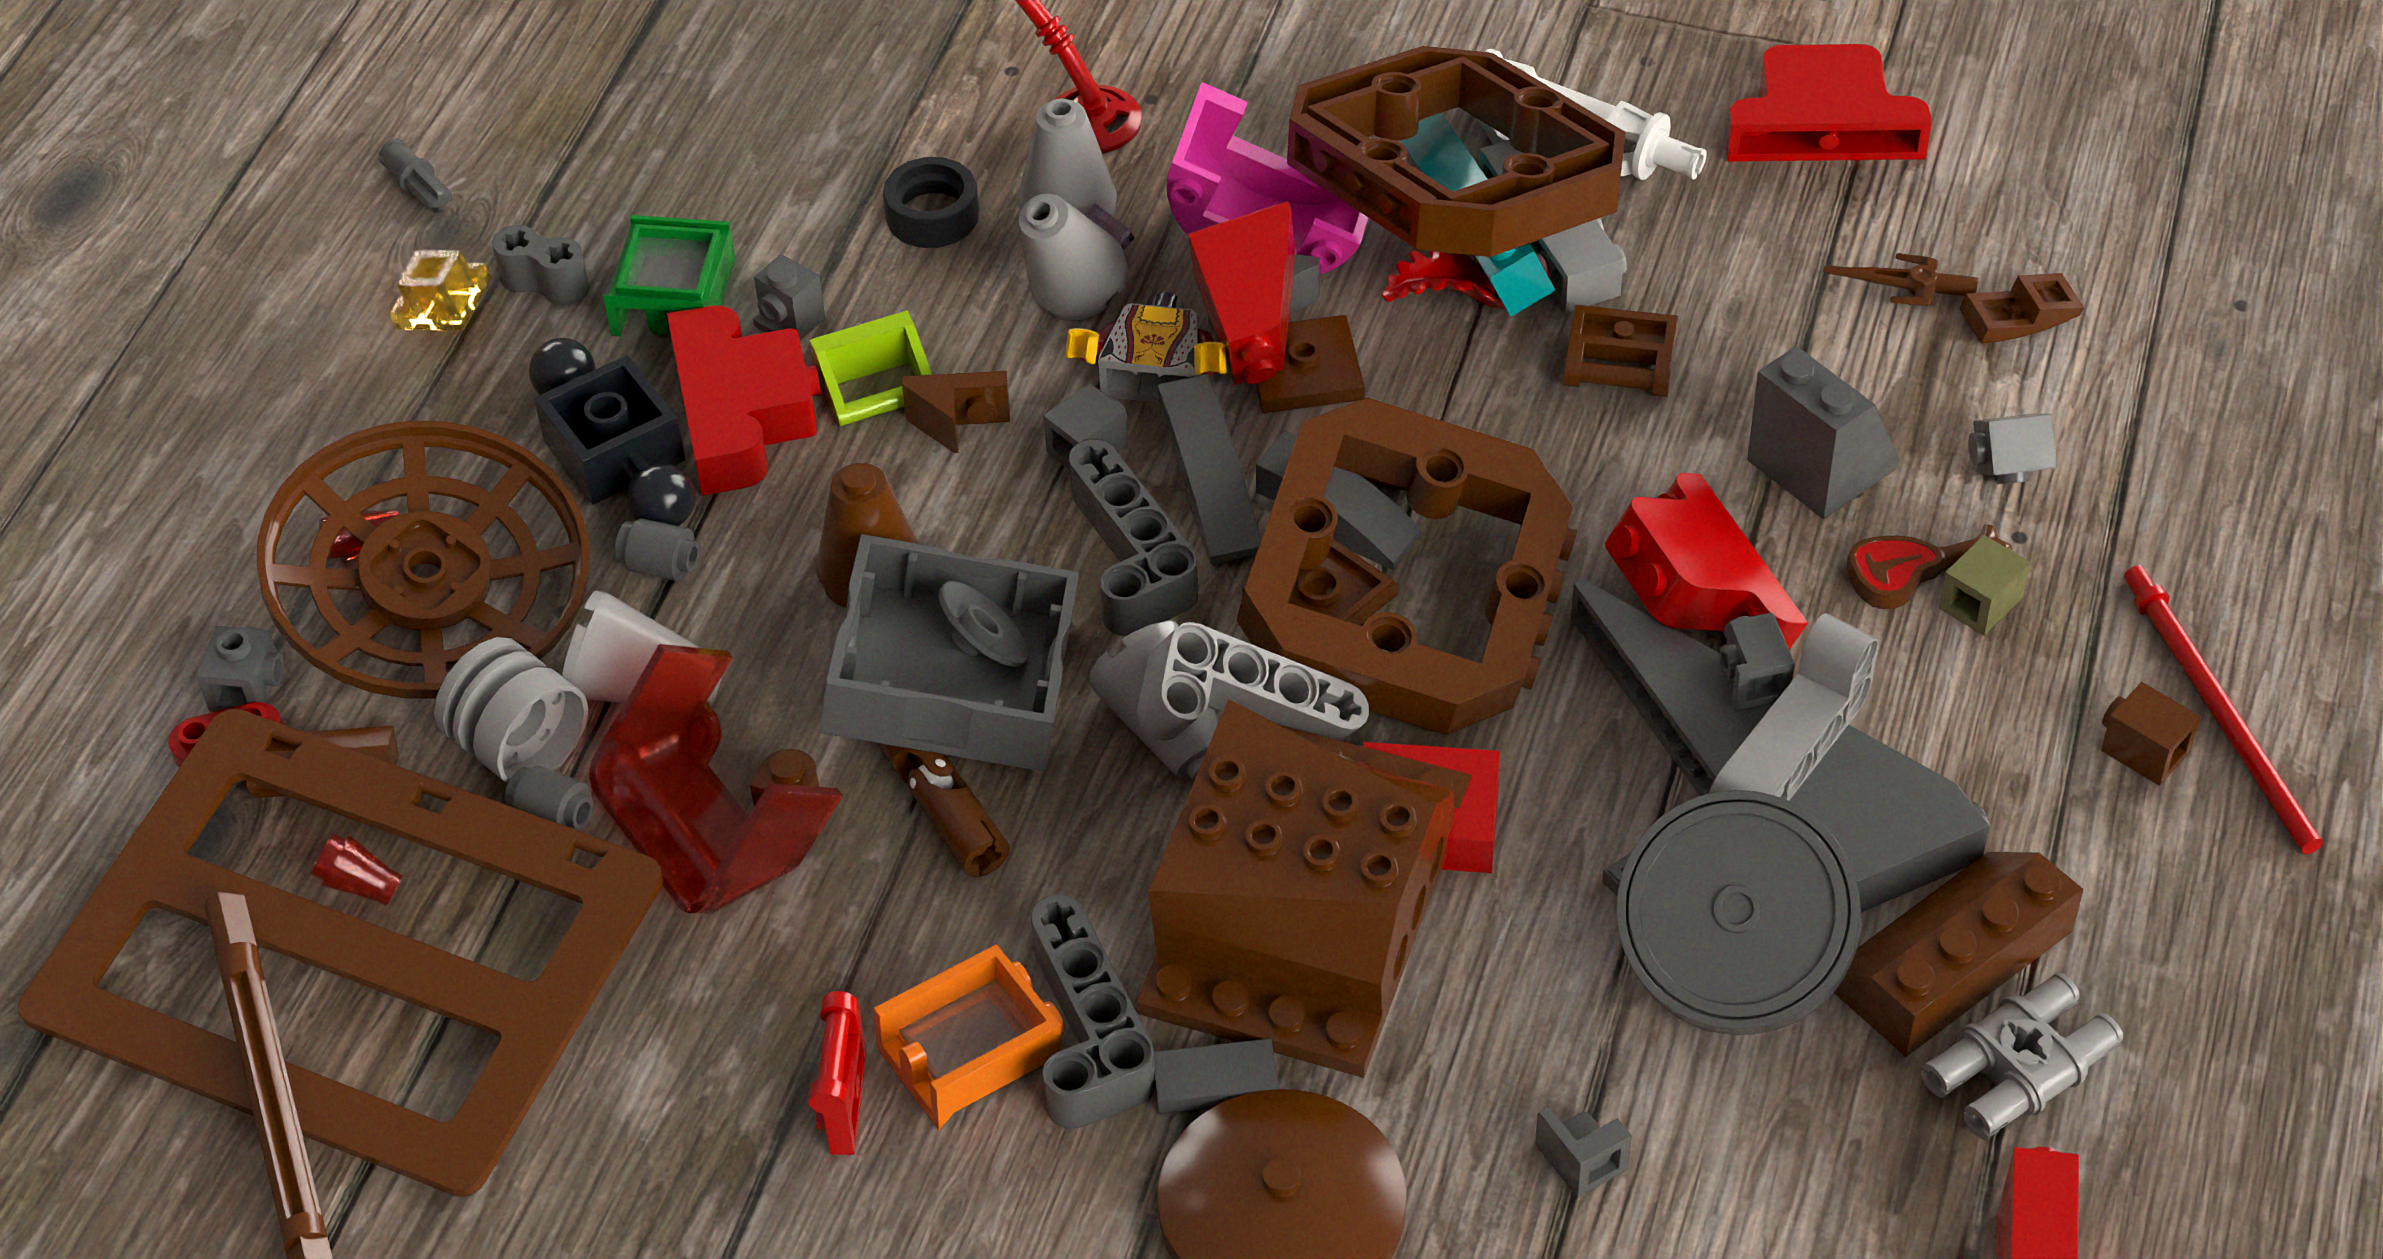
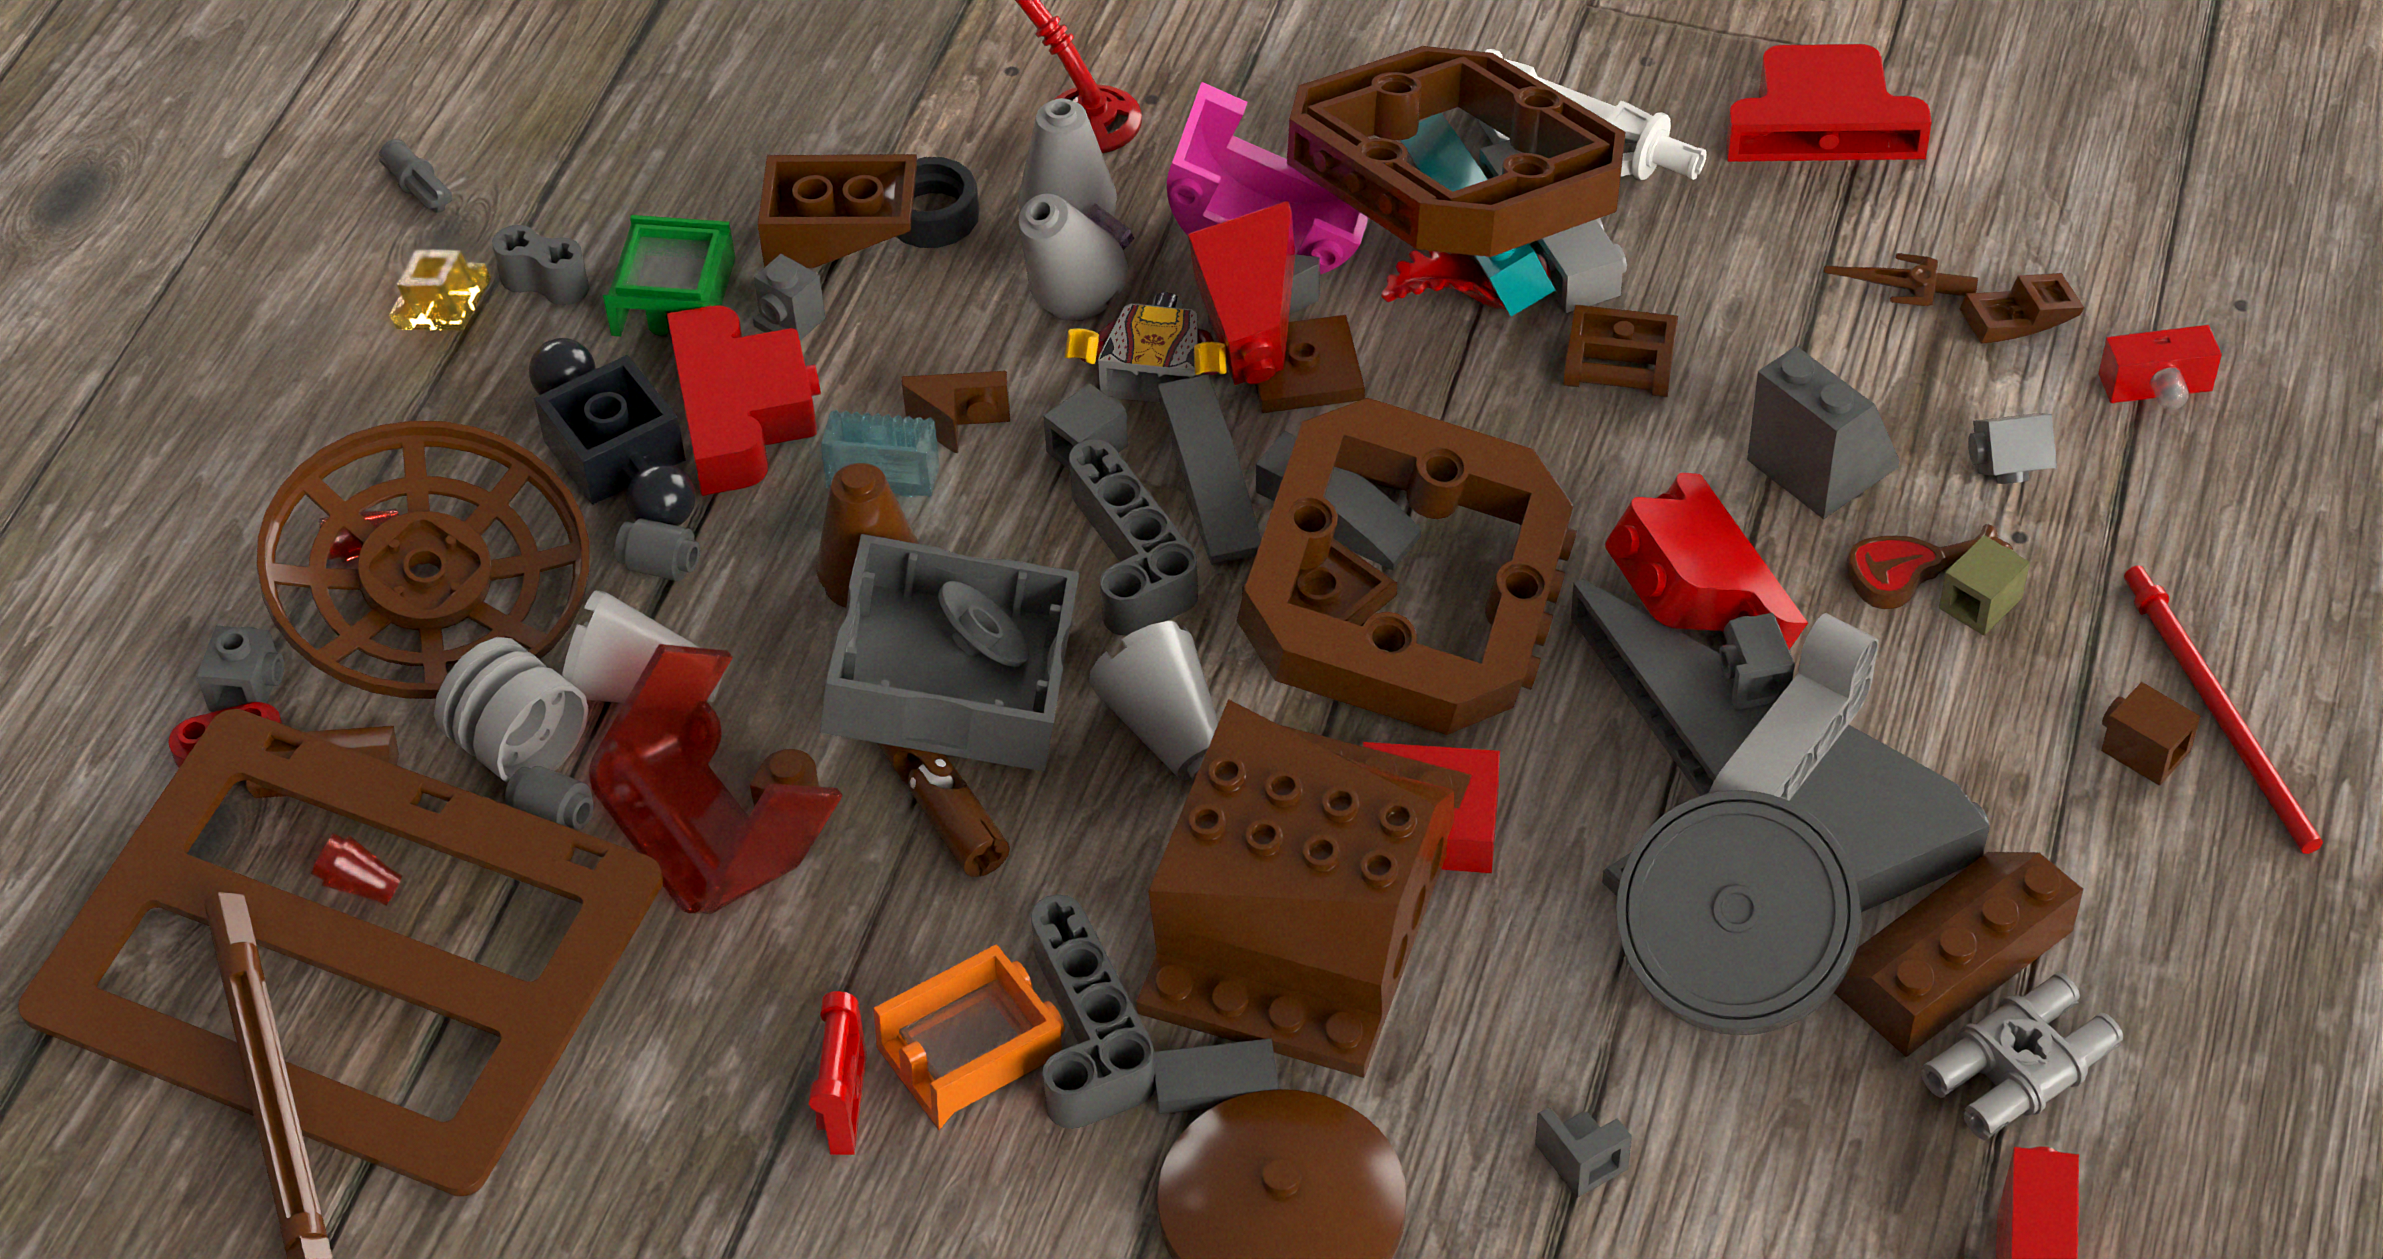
(833, 204): none -> reddish brown slope
(863, 352): lime tile -> none
(897, 446): none -> clear light blue brick
(1313, 702): light grey beam -> none
(2160, 365): none -> red piece

